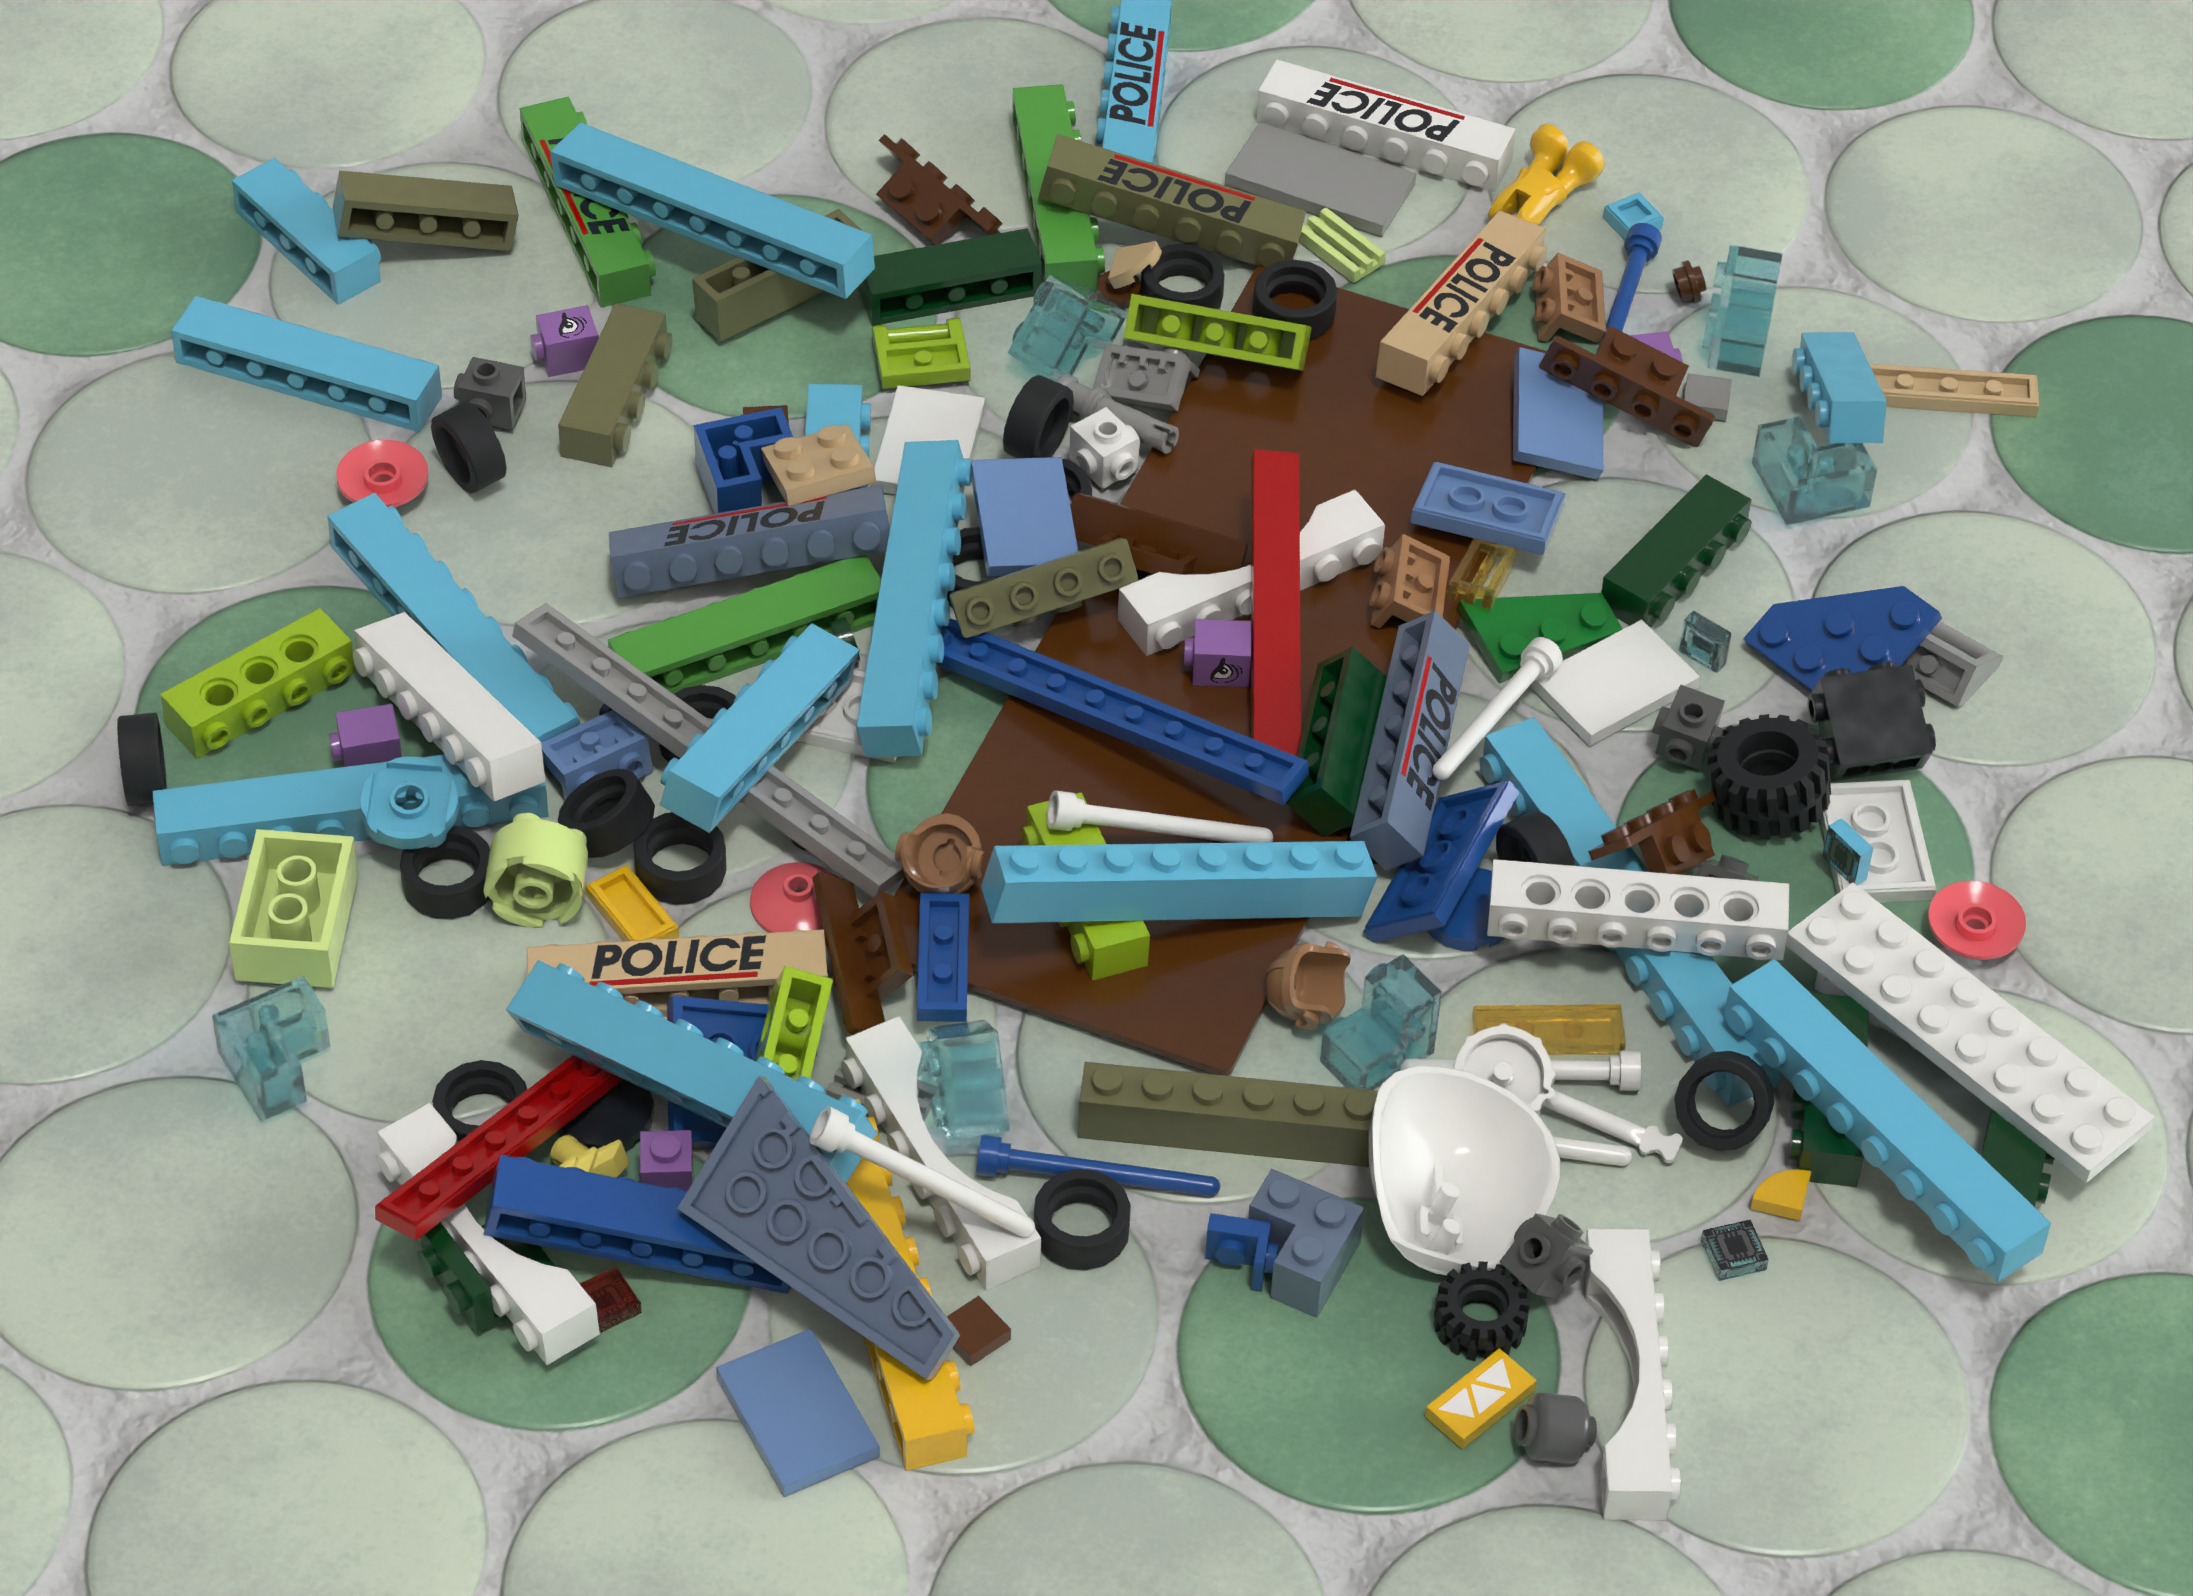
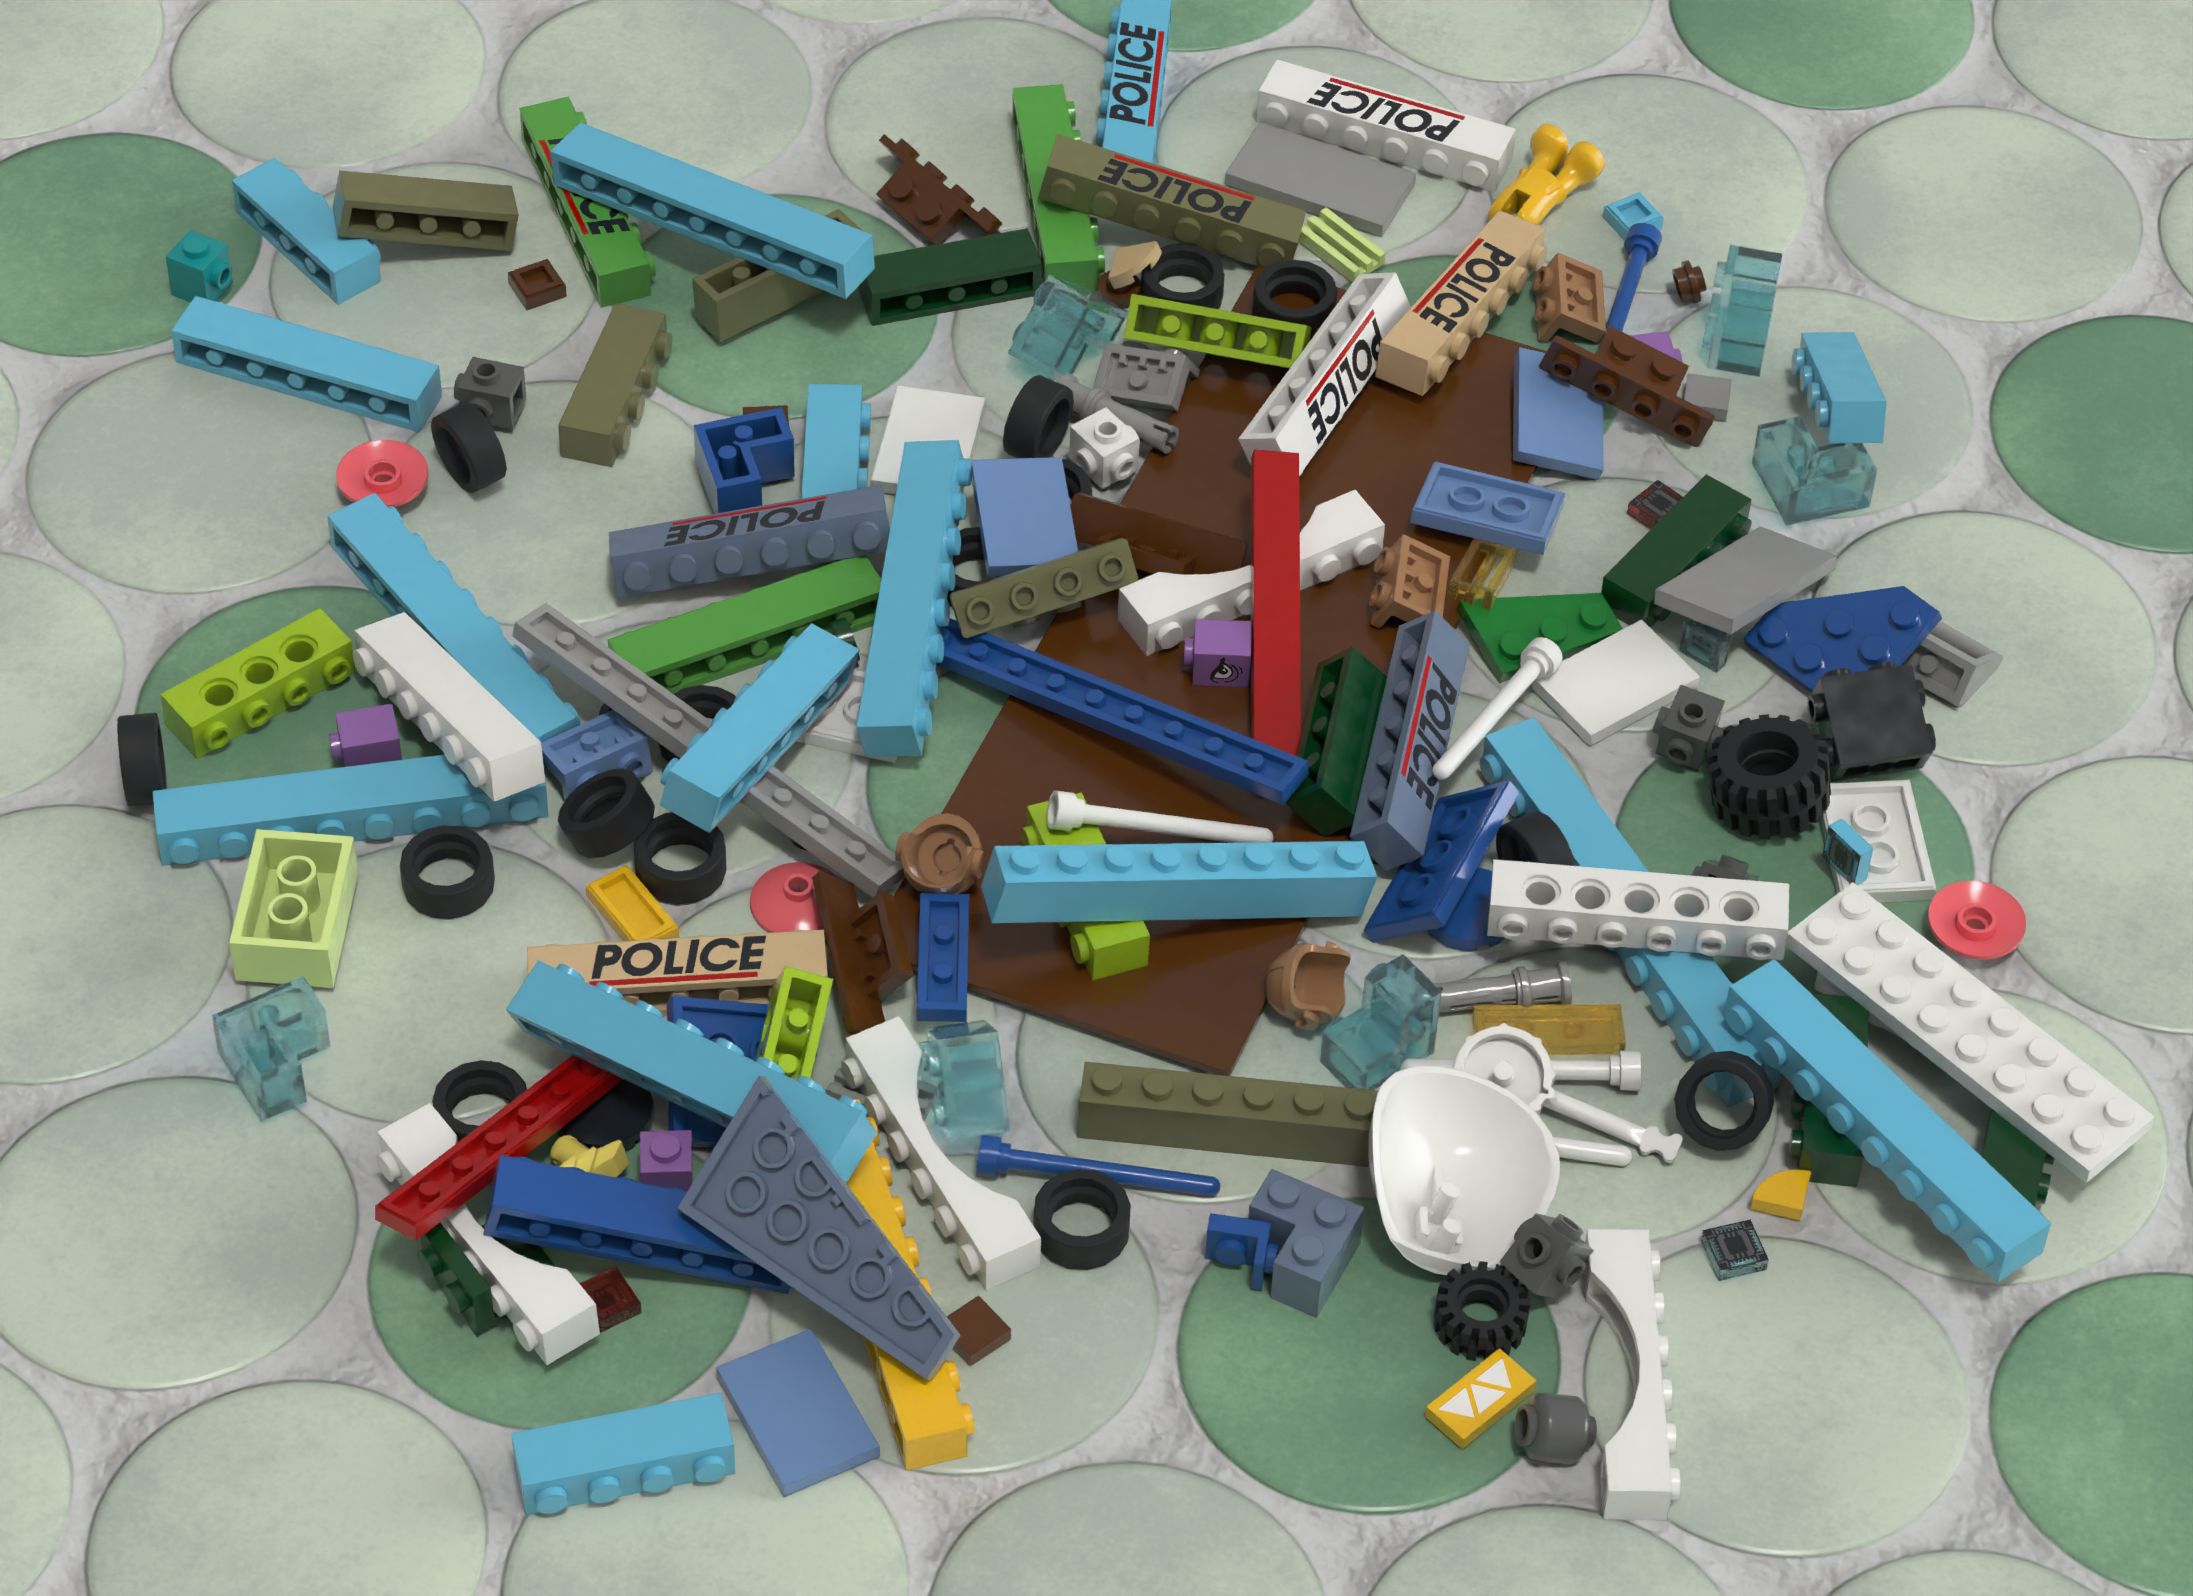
(199, 267): none -> teal brick
(415, 827): medium azure plate -> none
(536, 871): yellowish green brick -> none
(537, 284): none -> reddish brown tile
(564, 340): medium lavender brick -> none
(623, 1454): none -> medium azure brick
(818, 464): tan plate -> none
(835, 1132): white piece -> none
(921, 354): lime plate -> none
(1328, 370): none -> white brick
(1518, 988): none -> light grey pin
(1653, 504): none -> tile
(1667, 835): reddish brown bracket -> none
(1745, 580): none -> light grey tile
(1958, 390): tan tile -> none

